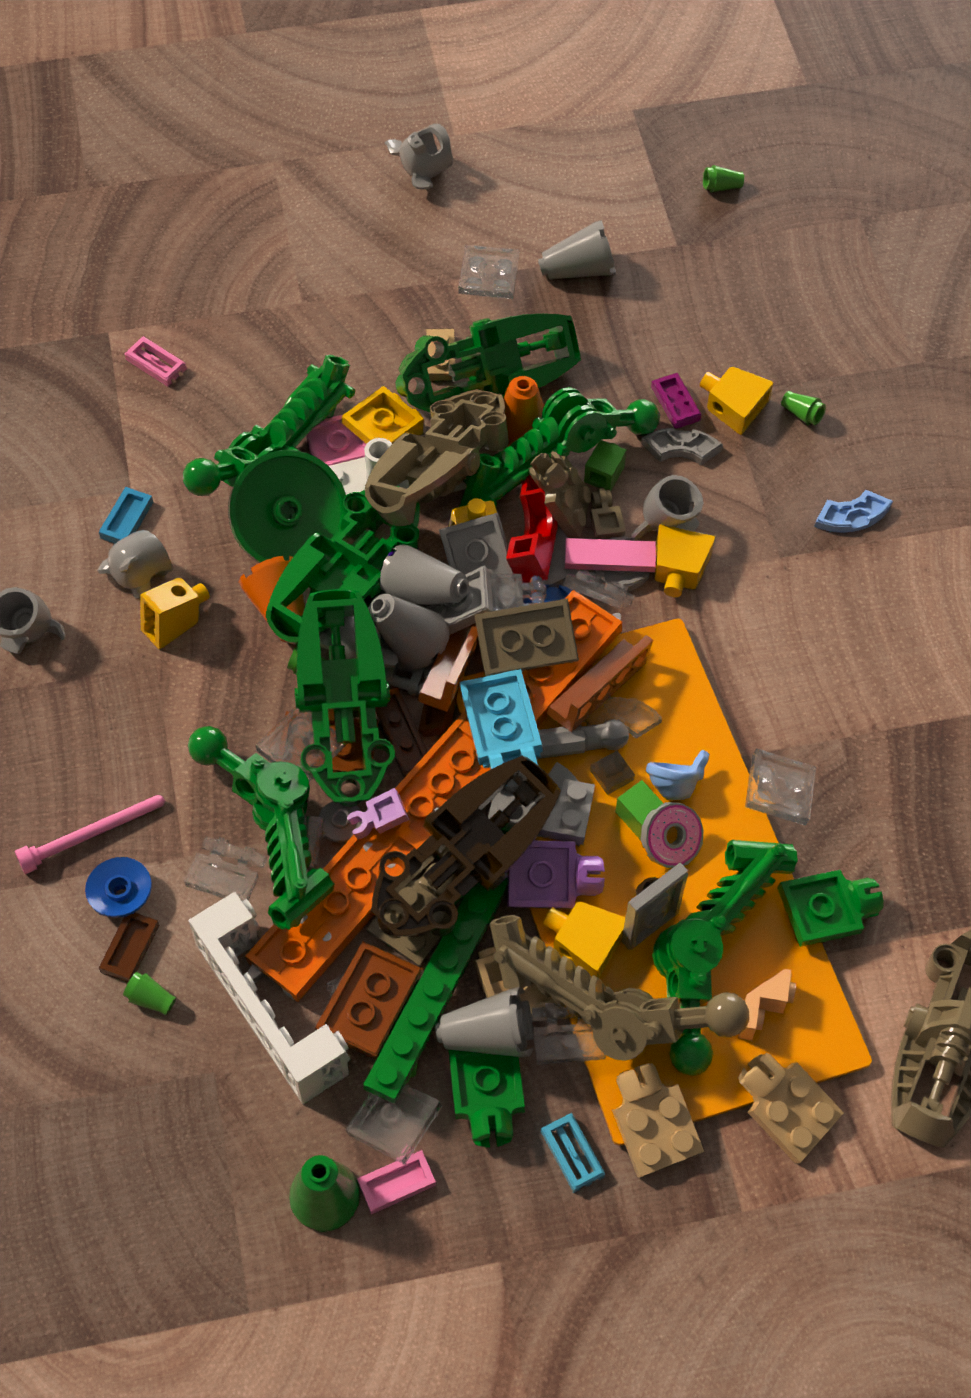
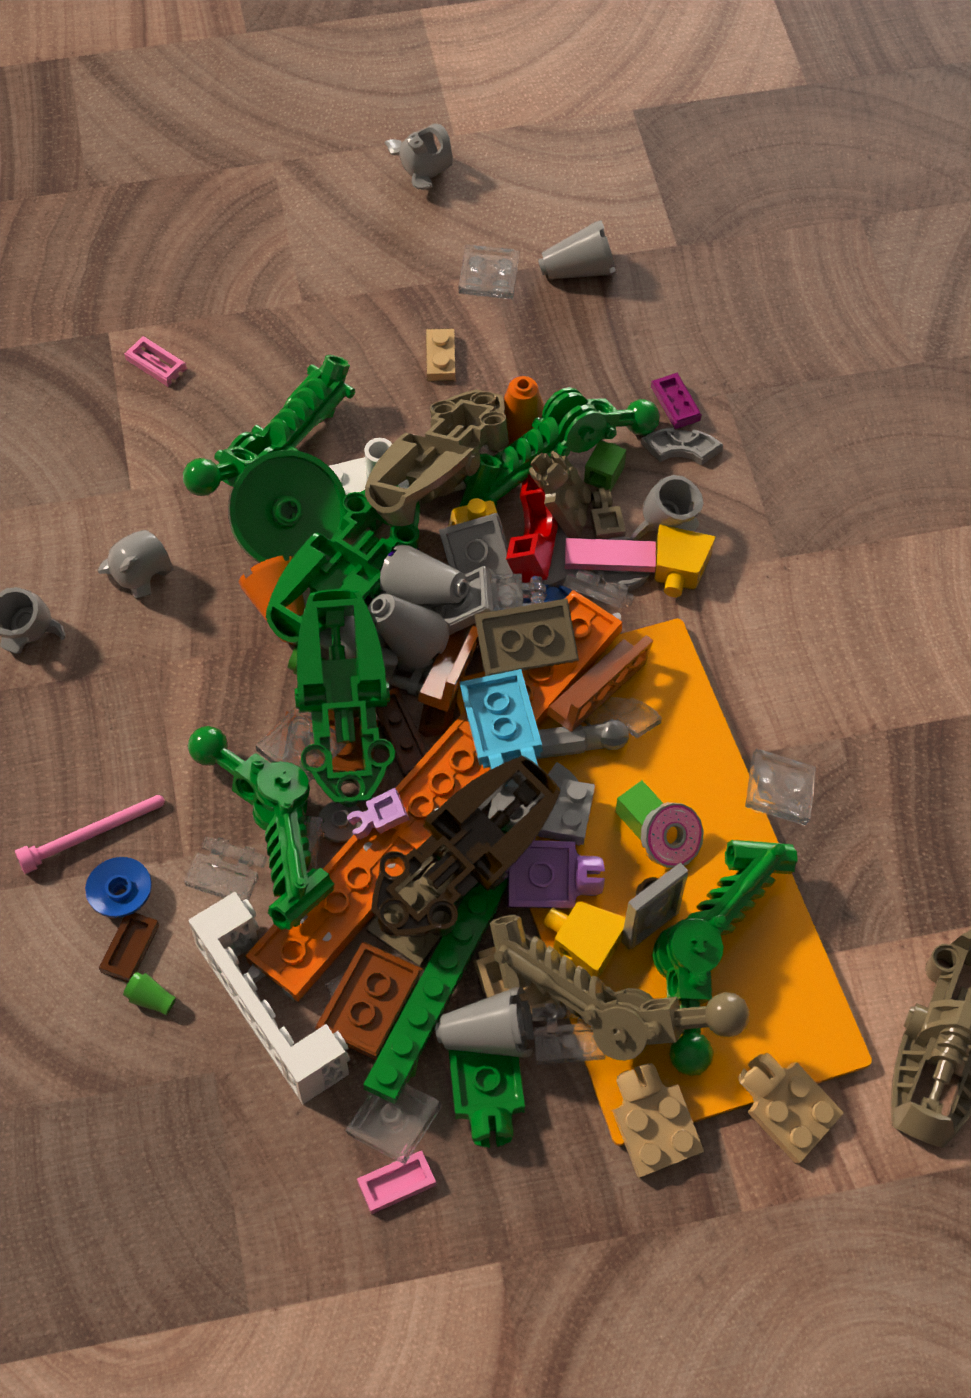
(126, 515): dark azure tile -> none
(170, 610): yellow torso -> none
(324, 1194): green cone -> none
(334, 442): bright pink tile -> none
(383, 416): yellow plate -> none
(490, 357): green piece -> none
(586, 1179): medium azure tile -> none
(612, 772): clear smoke tile -> none
(676, 780): light blue hat -> none
(721, 179): bright green cone -> none
(736, 397): yellow torso -> none
(768, 997): light nougat slope -> none
(805, 407): bright green cone -> none
(829, 906): green plate -> none
(853, 514): light blue tile -> none

